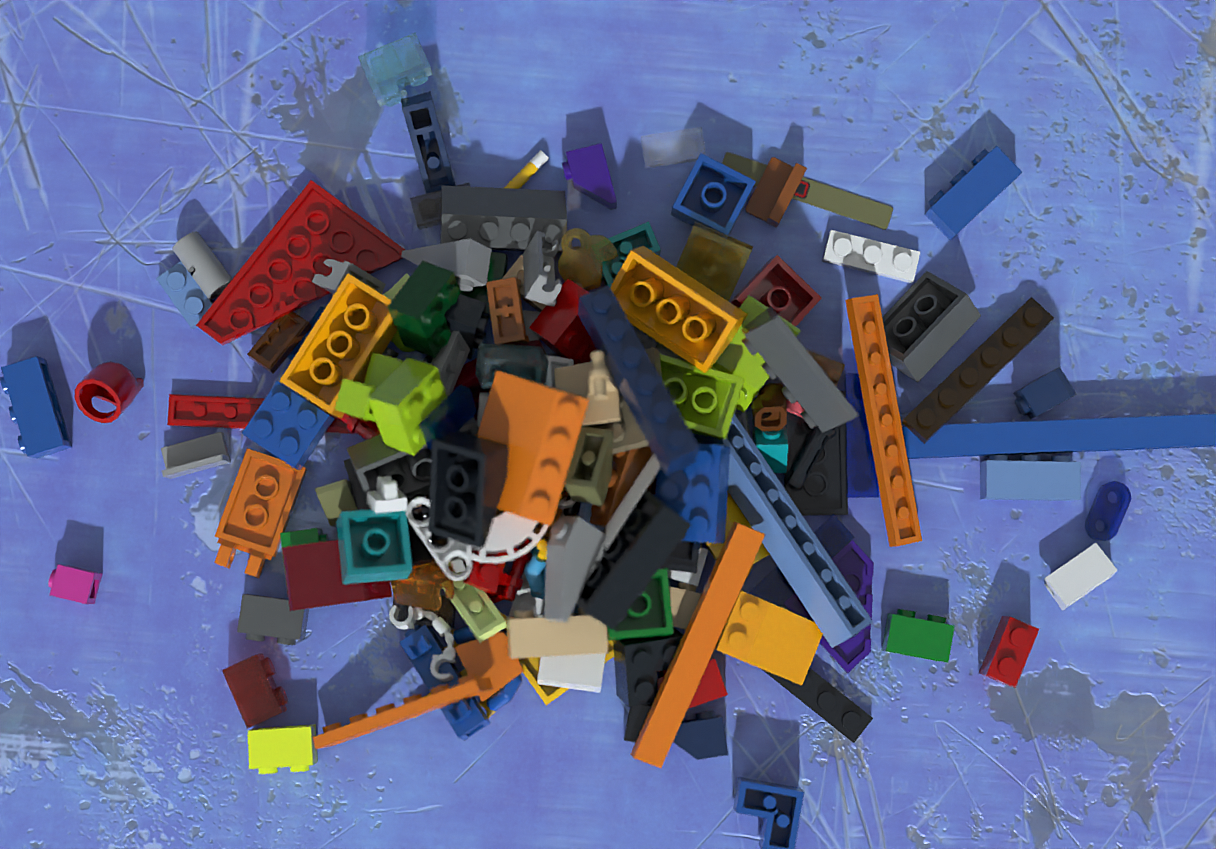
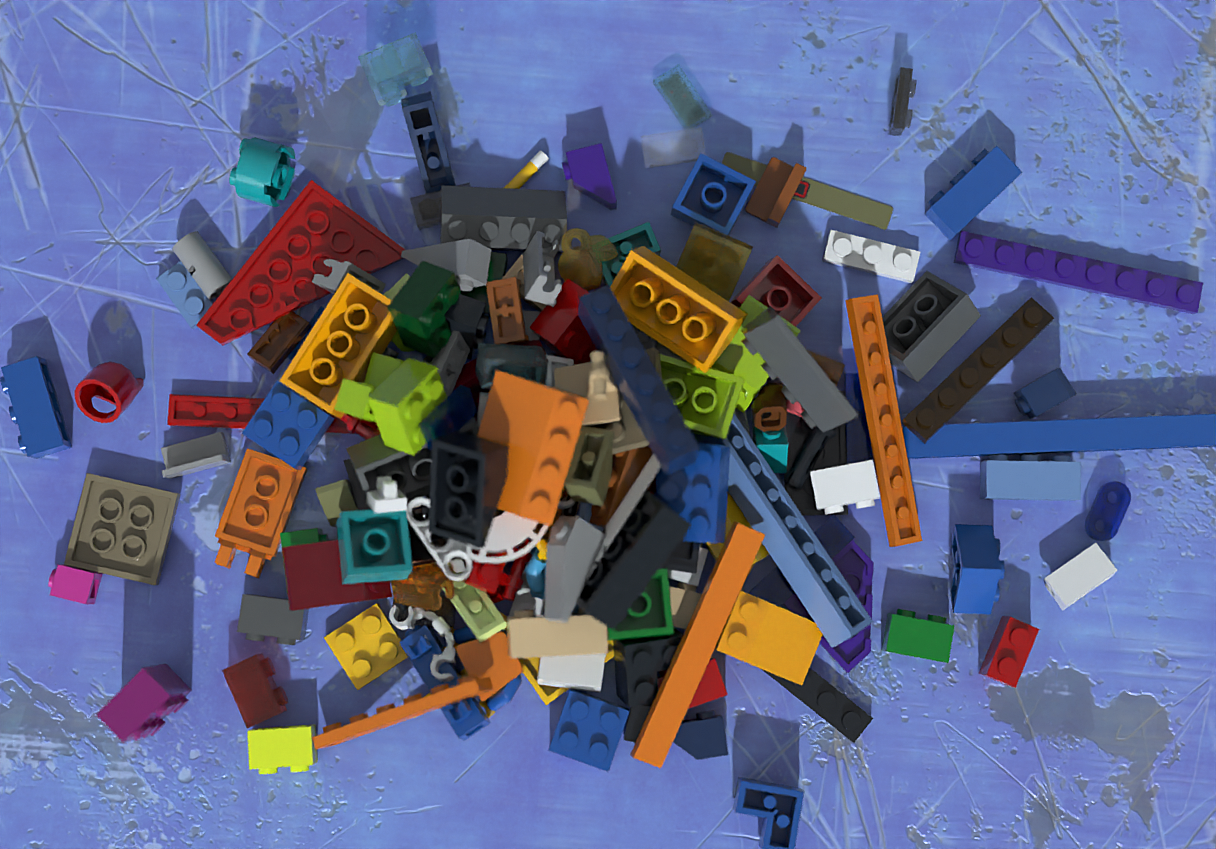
(122, 529): none -> dark tan plate
(144, 703): none -> magenta brick
(263, 171): none -> teal brick
(366, 646): none -> yellow plate
(589, 729): none -> blue brick
(682, 98): none -> clear light blue tile
(845, 486): none -> white brick
(903, 90): none -> clear smoke plate
(975, 569): none -> blue brick
(1078, 272): none -> dark purple plate

